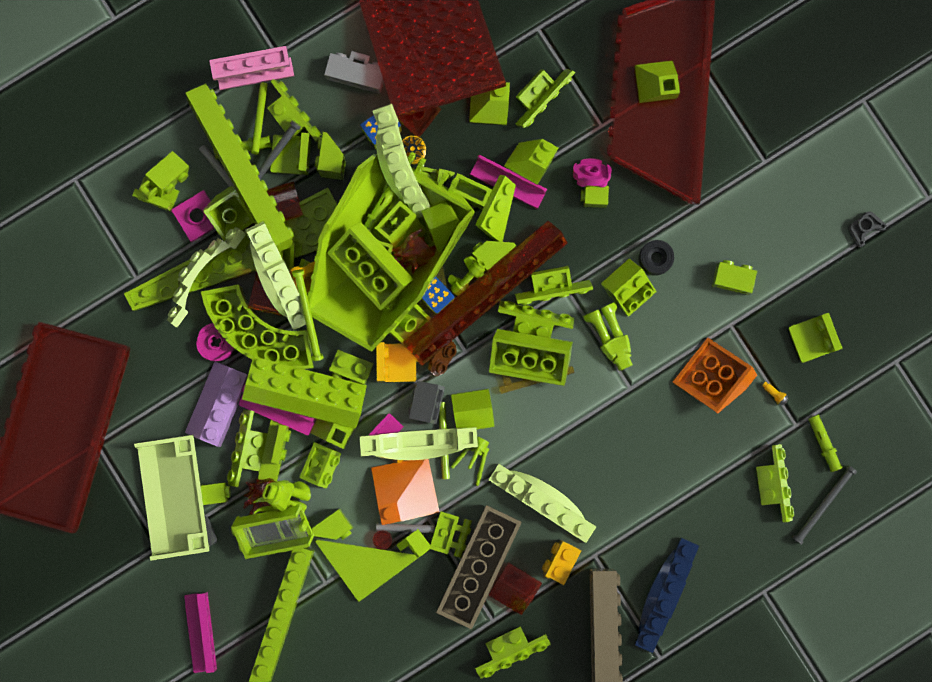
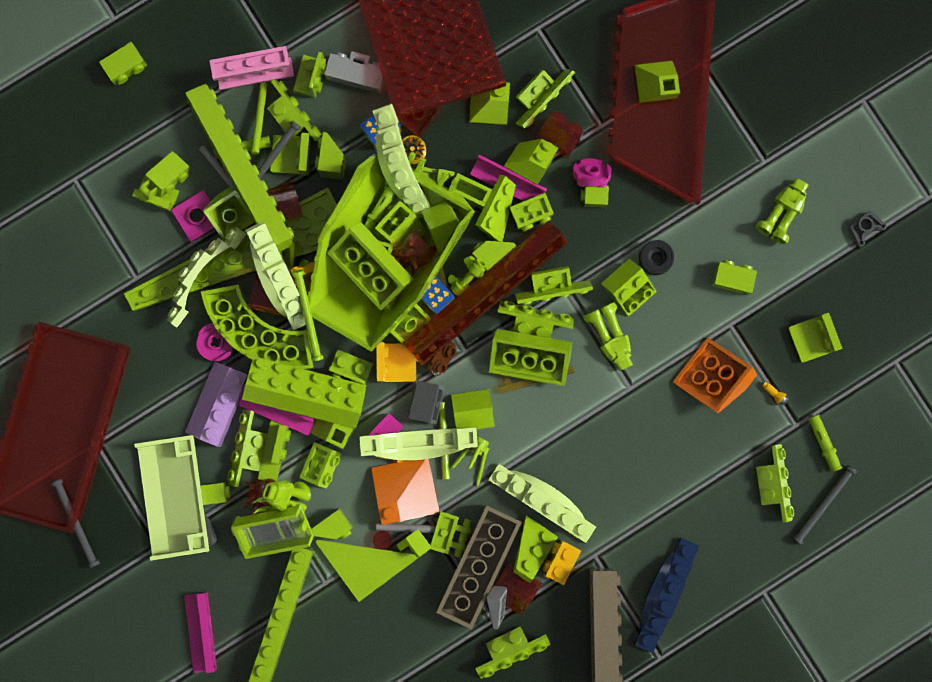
(78, 529): none -> dark grey bar
(123, 64): none -> lime brick
(310, 75): none -> lime bracket
(496, 602): none -> light grey slope
(532, 211): none -> lime bracket
(533, 548): none -> lime wing
(561, 133): none -> clear red slope
(791, 200): none -> lime piece

